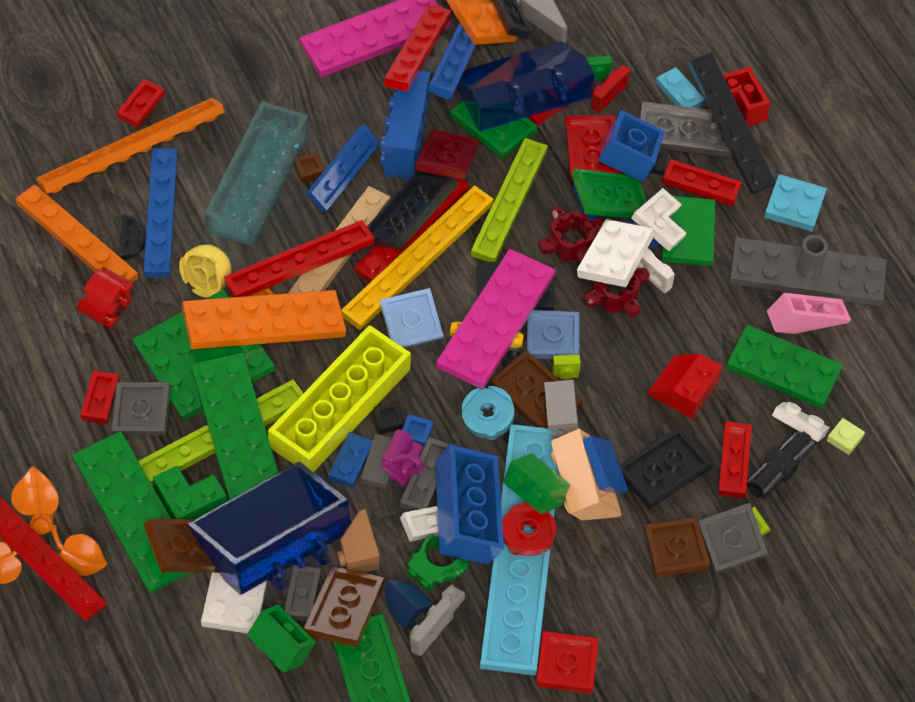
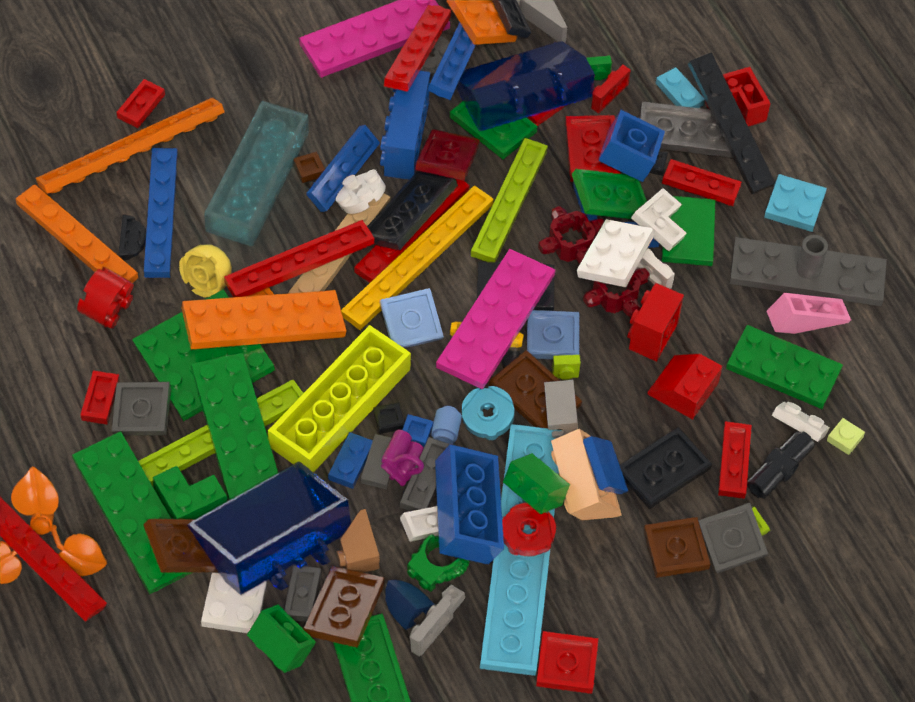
(360, 191): none -> white plate
(446, 424): none -> medium blue brick
(655, 321): none -> red brick

